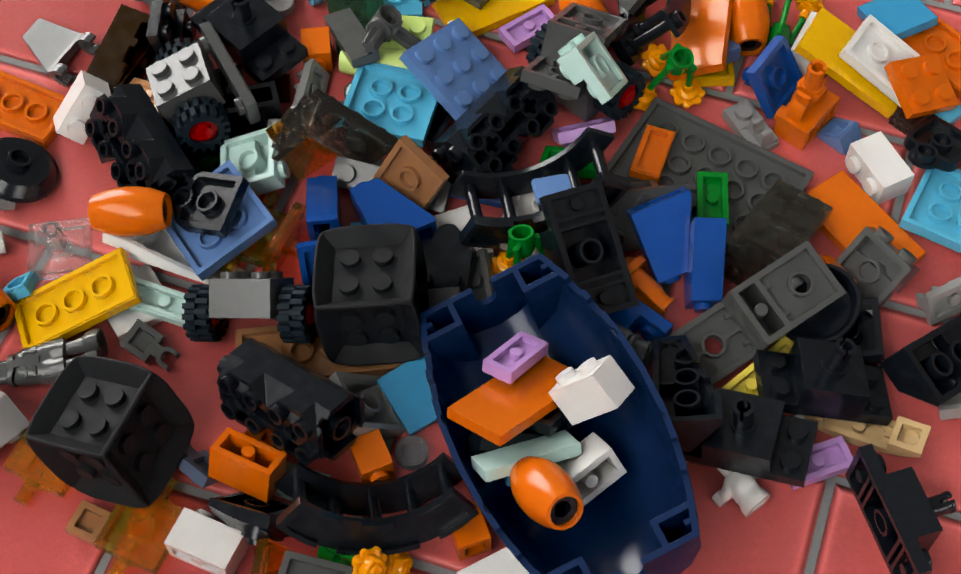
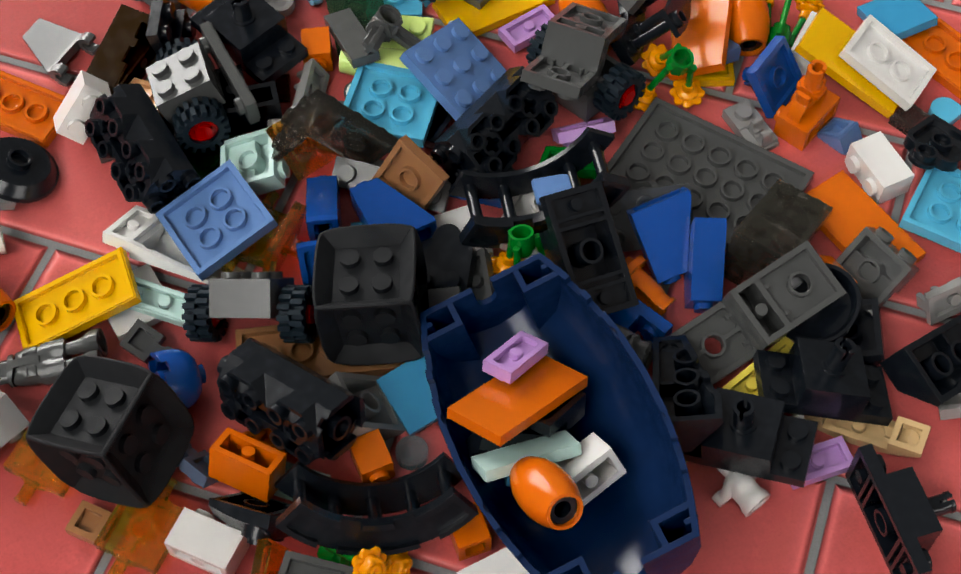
(22, 286): medium azure tile -> none
(59, 247): clear tile -> none
(130, 211): orange piece -> none
(180, 373): none -> blue cylinder
(209, 203): black plate -> none
(590, 61): light aqua plate -> none
(590, 389): white brick -> none
(652, 153): orange tile -> none
(712, 195): green plate -> none
(921, 85): orange plate -> none

